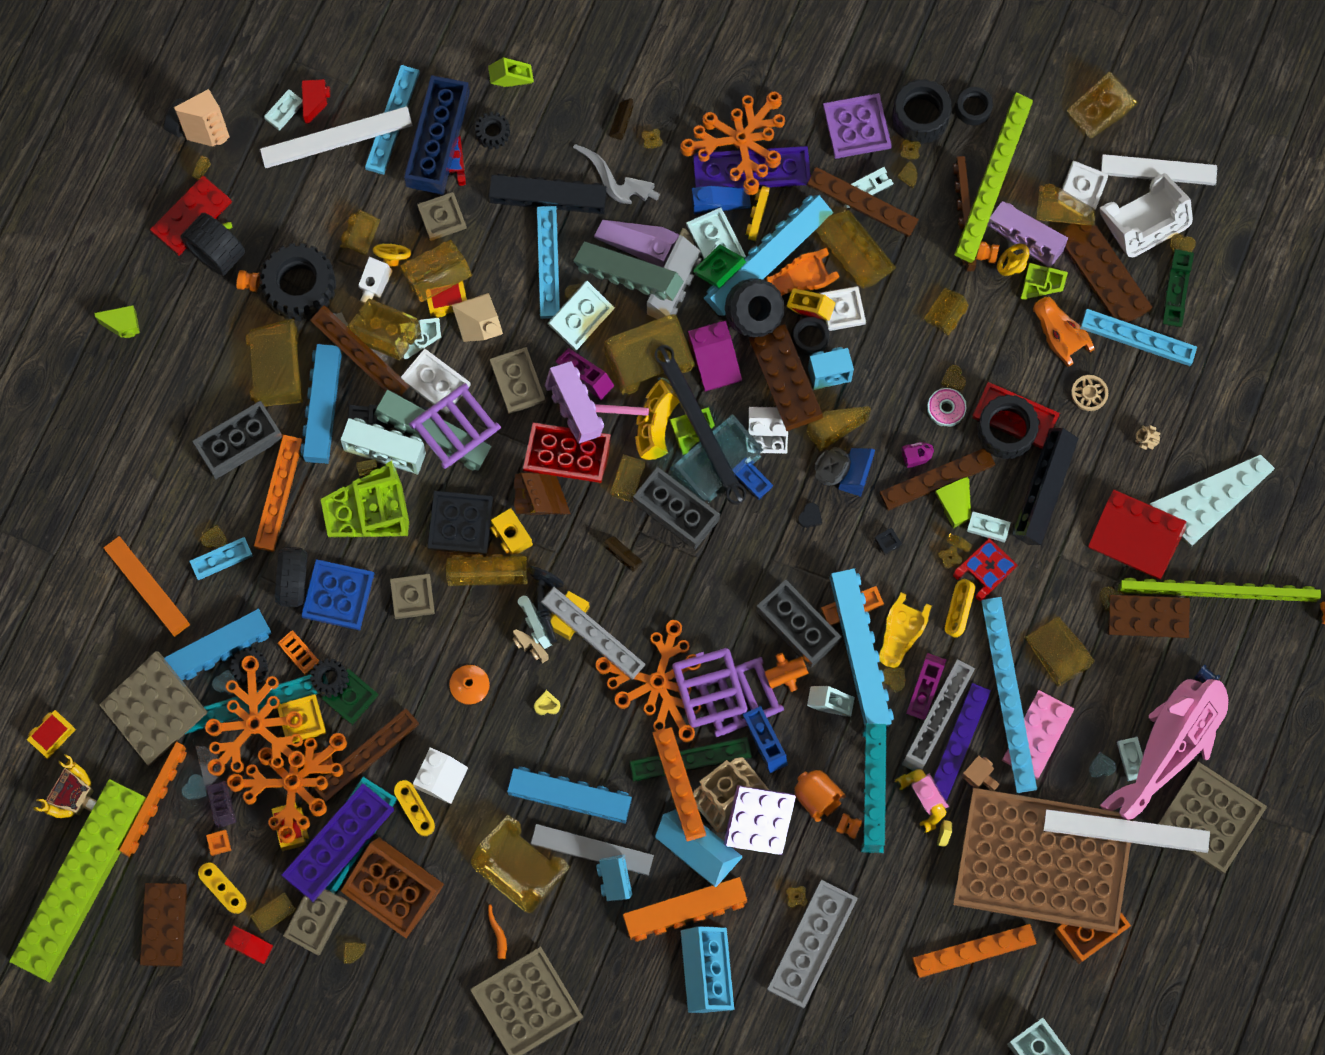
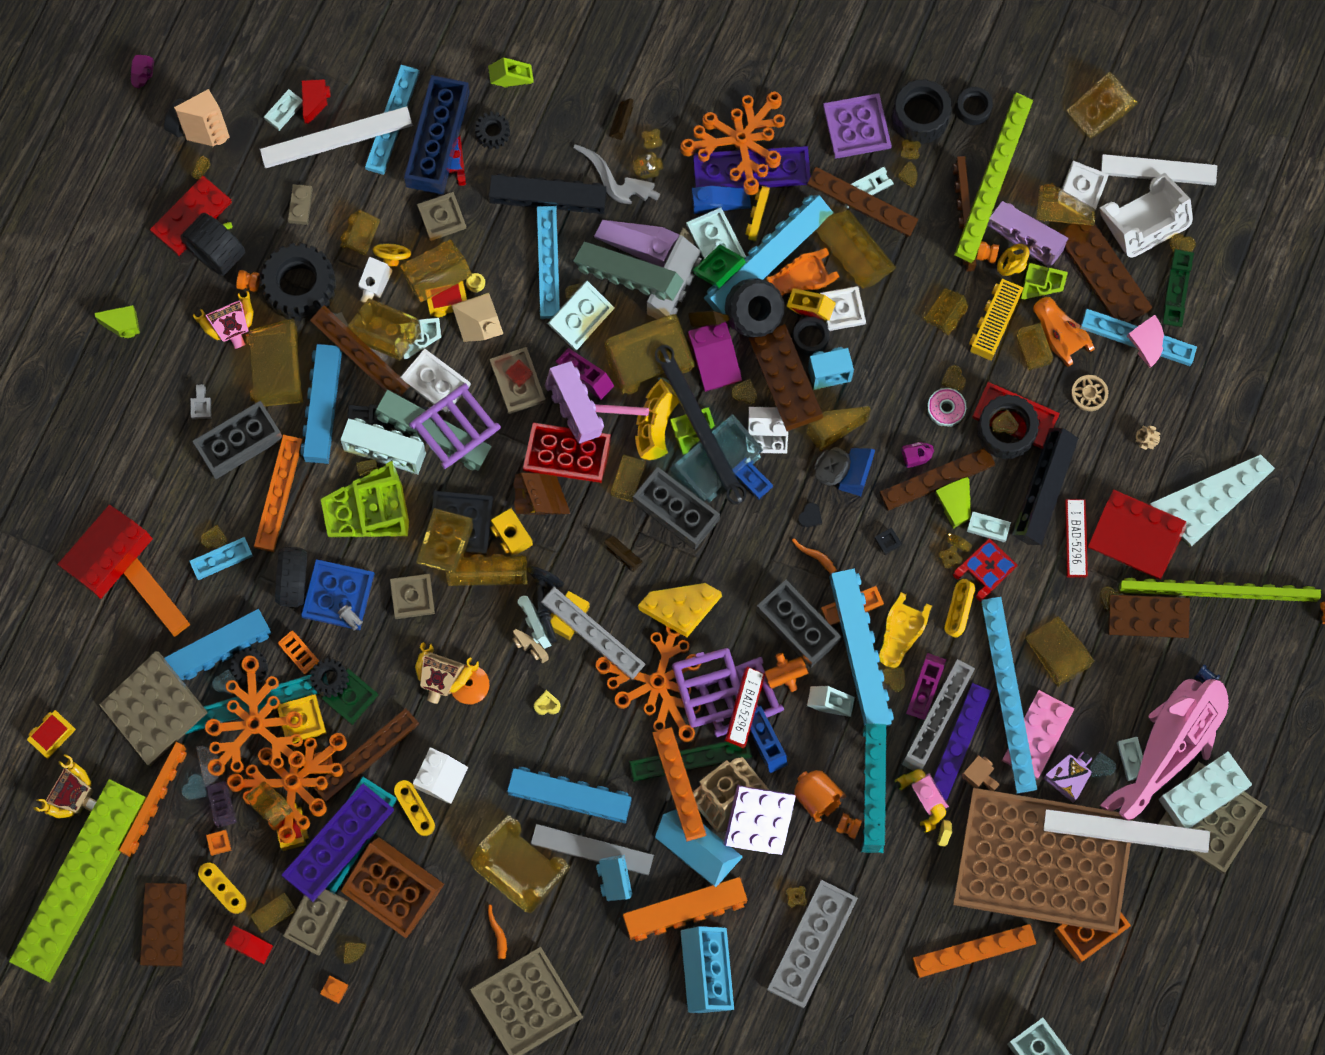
(105, 551): none -> red slope
(141, 70): none -> magenta rock
(200, 405): none -> light grey plate
(228, 321): none -> torso
(269, 803): none -> clear yellow panel
(300, 204): none -> dark tan plate
(334, 989): none -> orange plate
(350, 617): none -> light grey pin
(441, 674): none -> torso
(445, 541): none -> clear yellow slope
(475, 282): none -> light yellow plate
(519, 373): none -> clear red plate
(648, 165): none -> clear yellow head
(681, 606): none -> yellow plate
(707, 318): none -> dark brown slope
(745, 391): none -> clear yellow tile
(745, 707): none -> tile
(822, 558): none -> orange animal
(996, 319): none -> yellow brick
(1005, 423): none -> clear yellow tile
(1034, 346): none -> clear yellow panel
(1070, 775): none -> lavender torso
(1076, 538): none -> white tile
(1148, 340): none -> bright pink brick
(1205, 791): none -> light aqua brick

